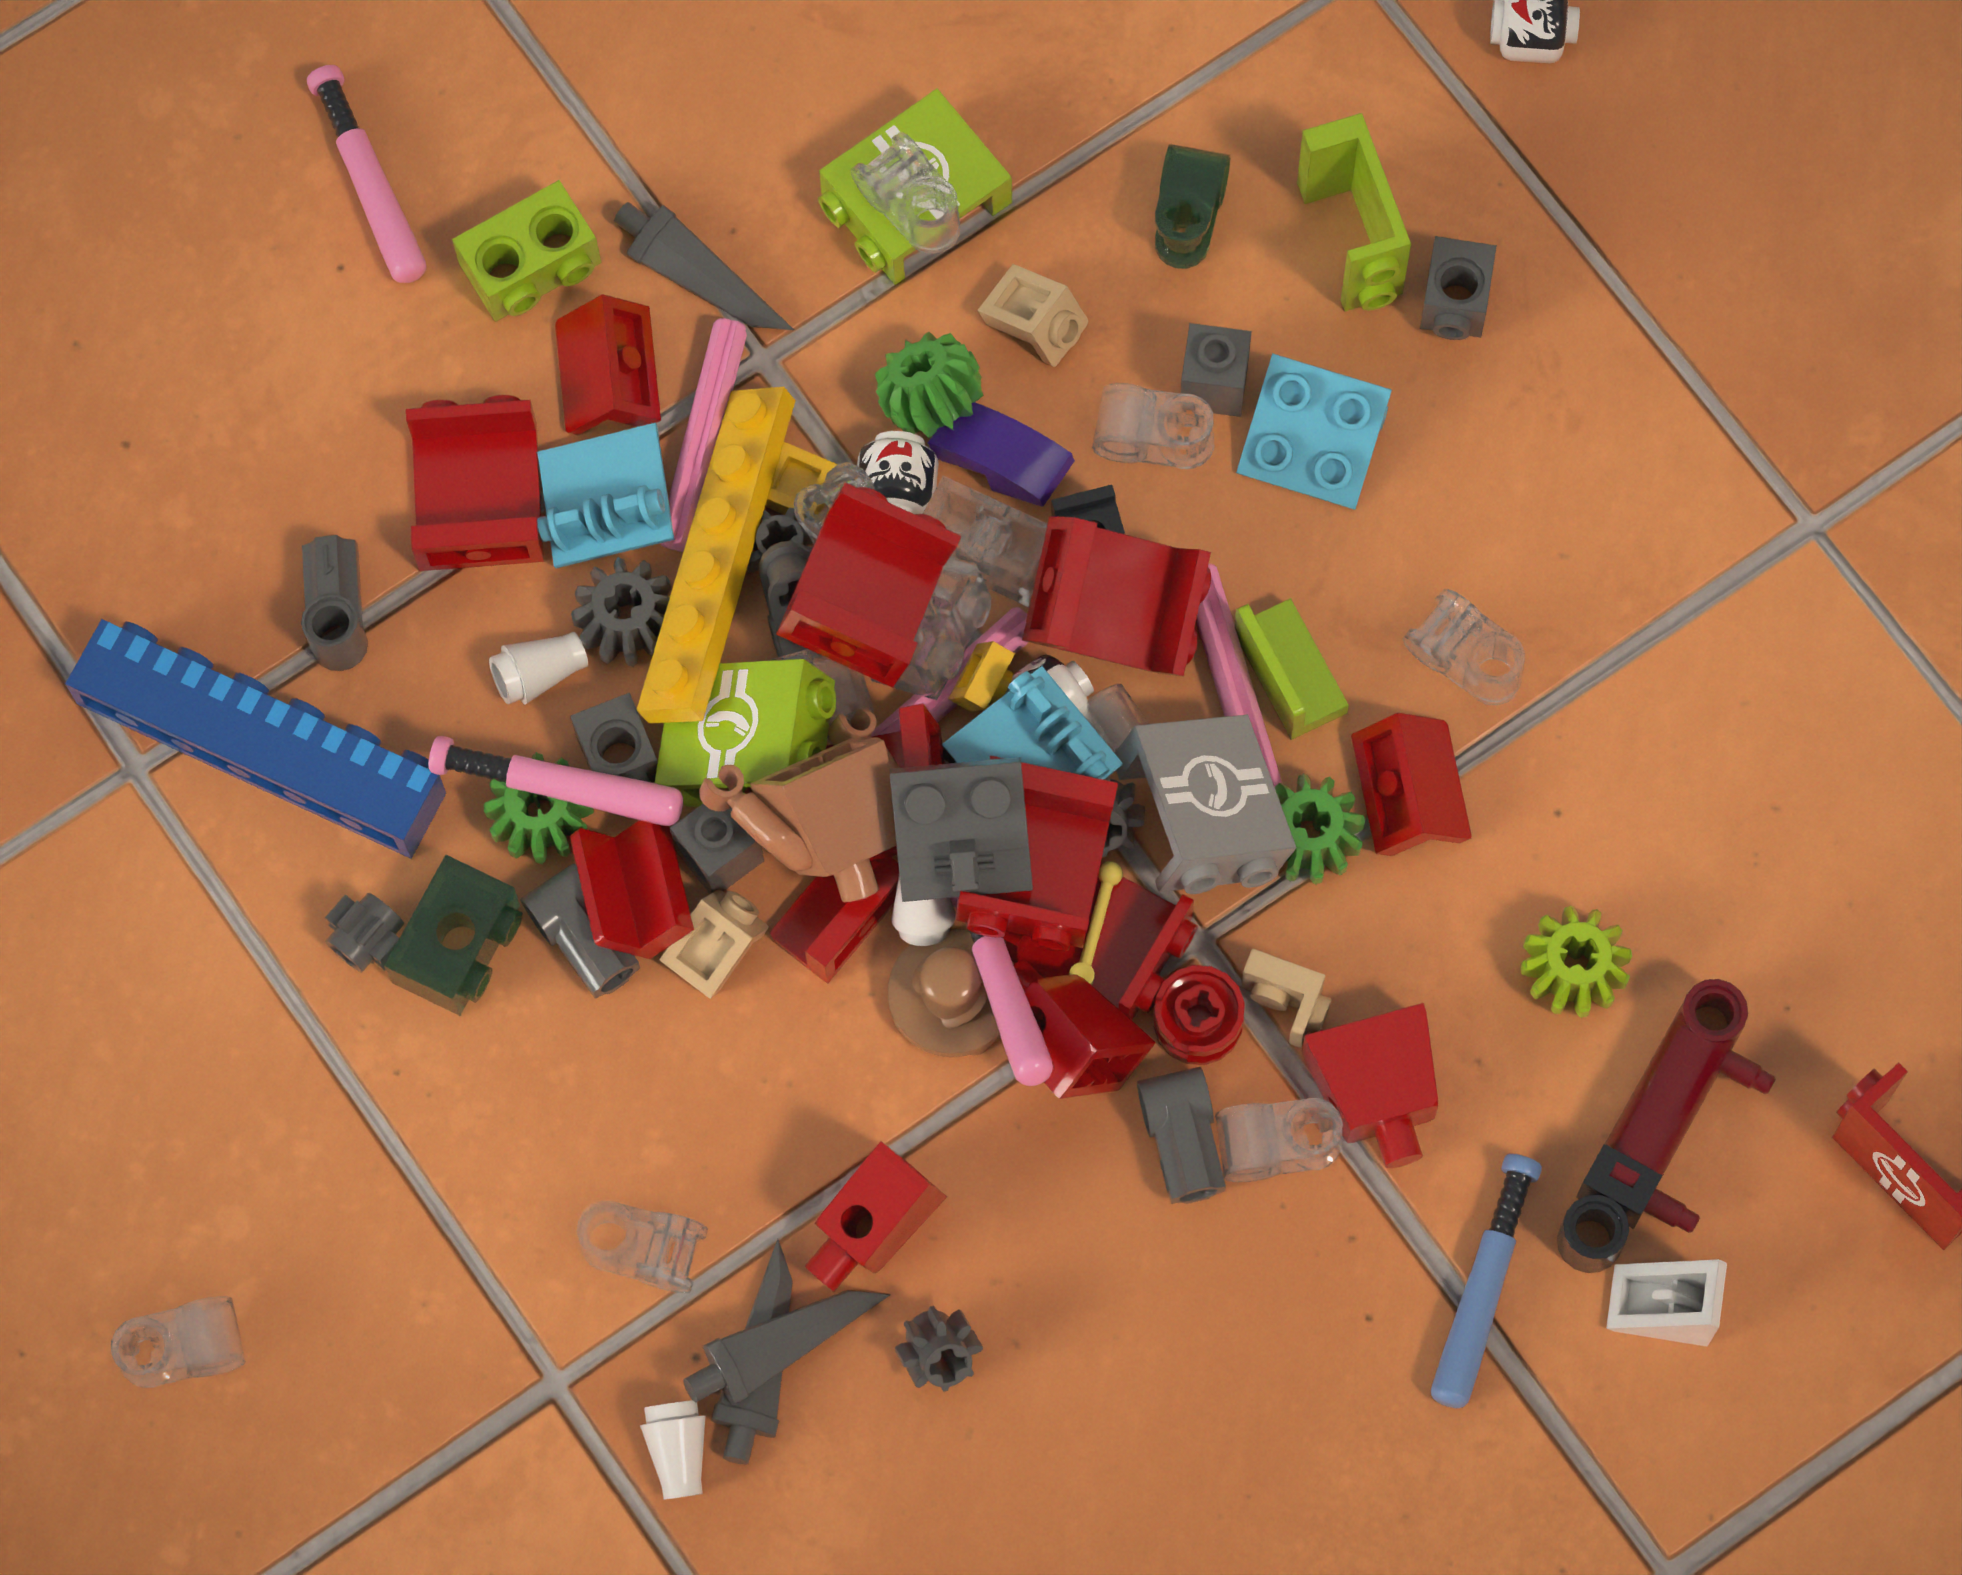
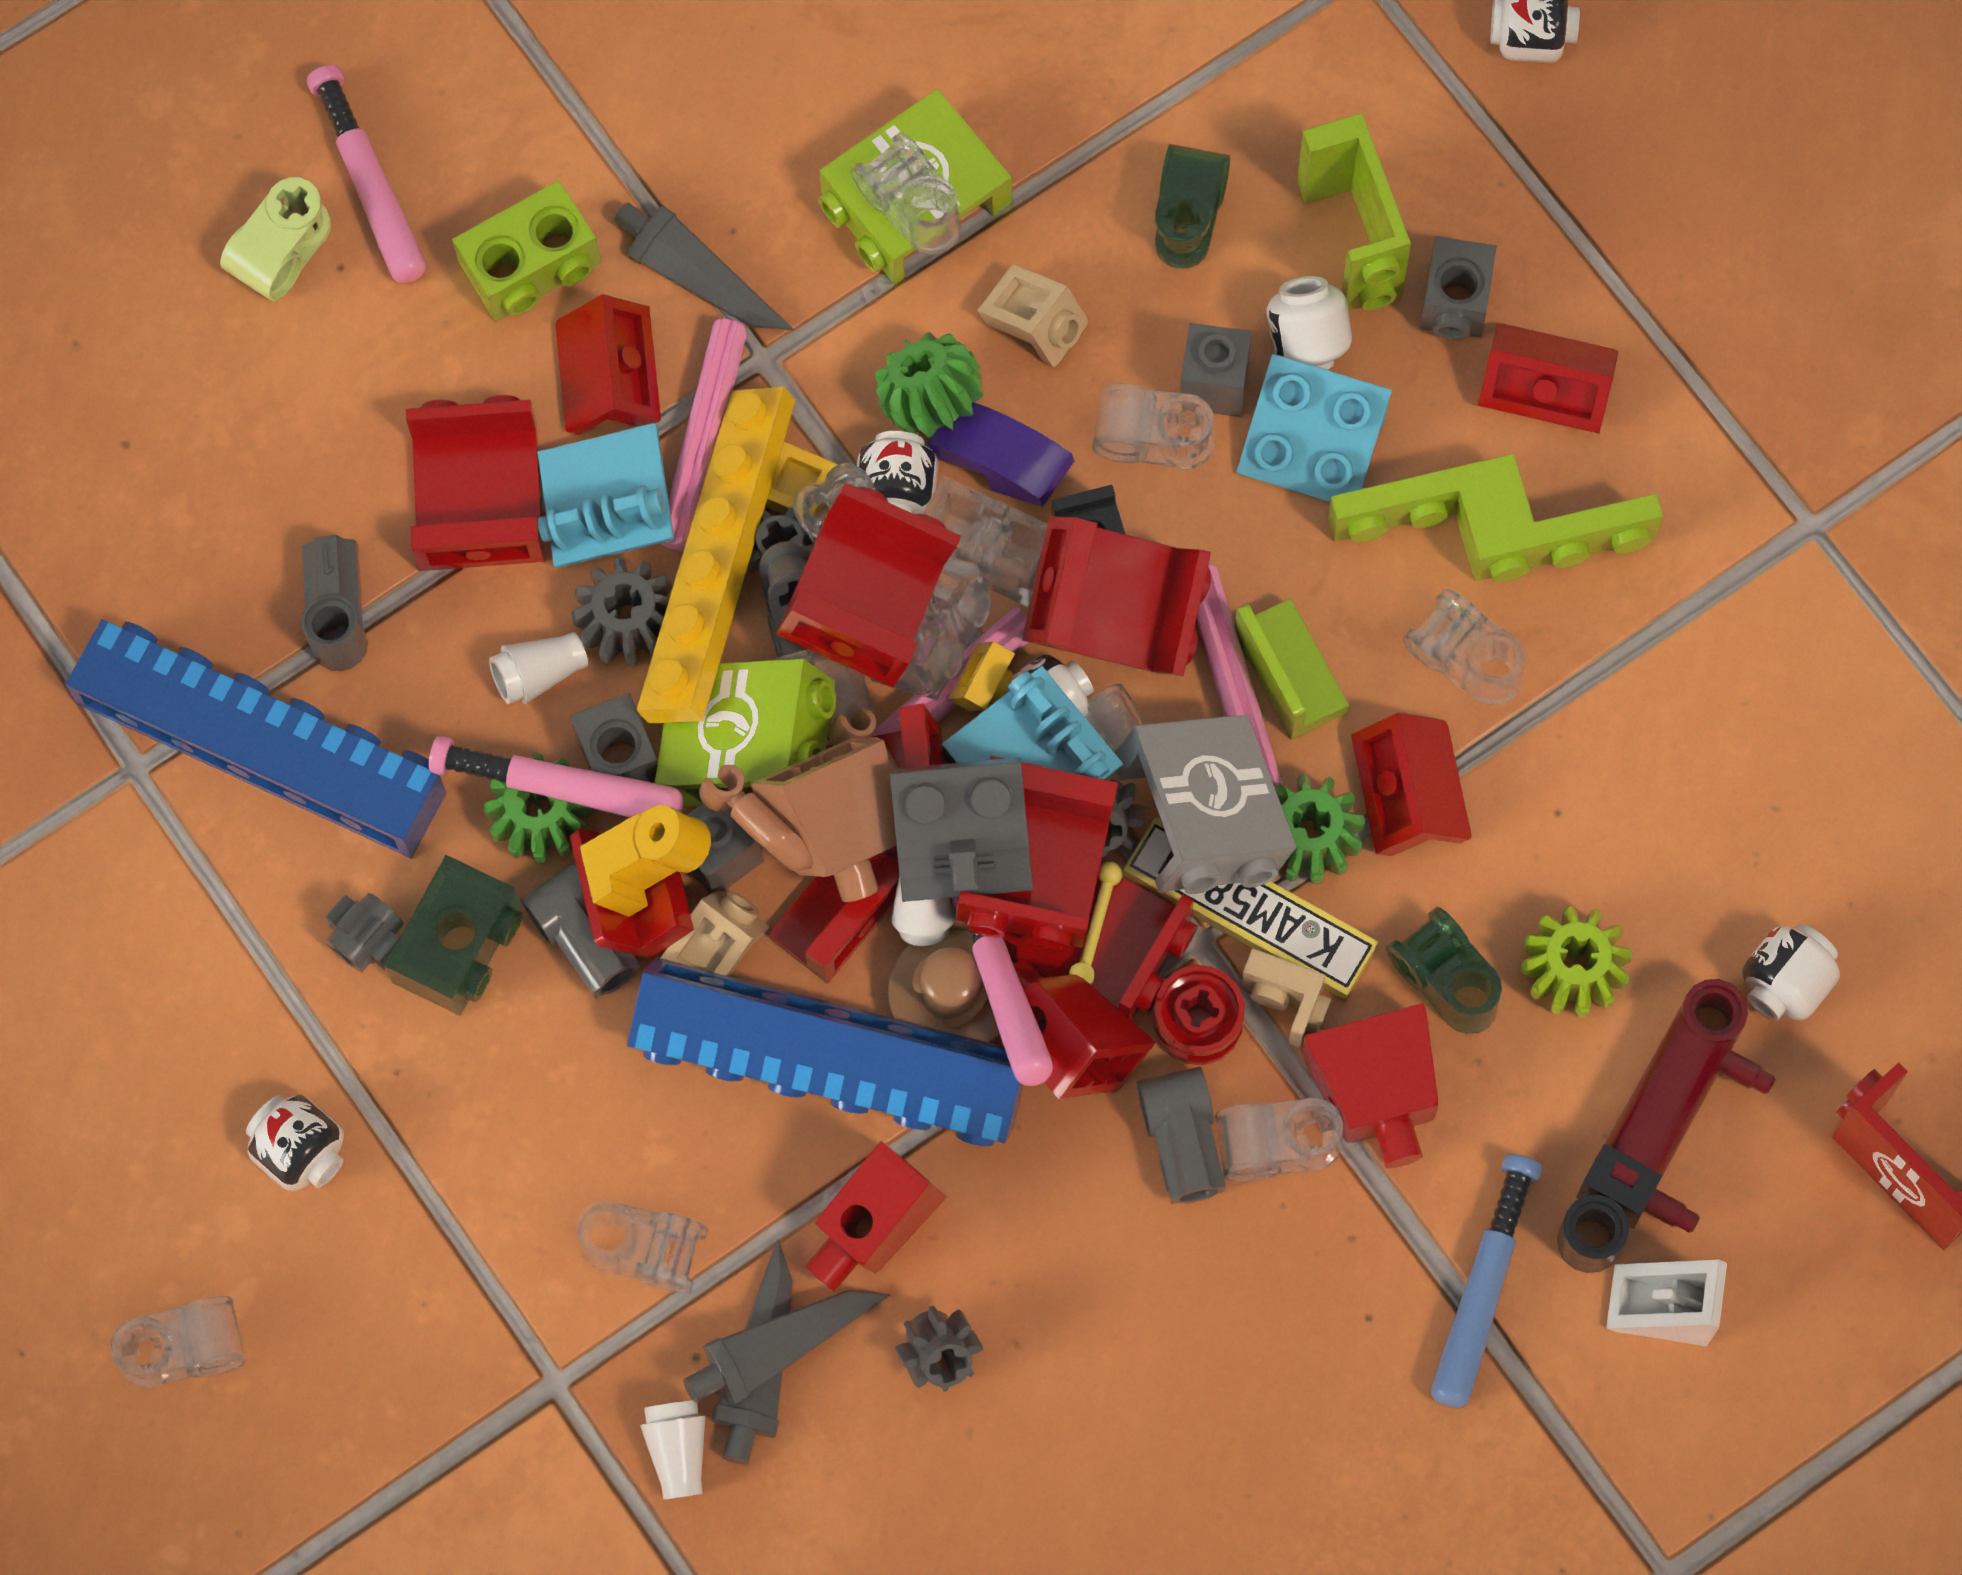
(278, 238): none -> yellowish green piece
(295, 1142): none -> head
(641, 854): none -> yellow leg
(825, 1051): none -> blue brick
(1264, 918): none -> tile
(1309, 321): none -> white head
(1440, 962): none -> clear green piece
(1494, 519): none -> lime bracket
(1548, 378): none -> red panel
(1791, 972): none -> white head

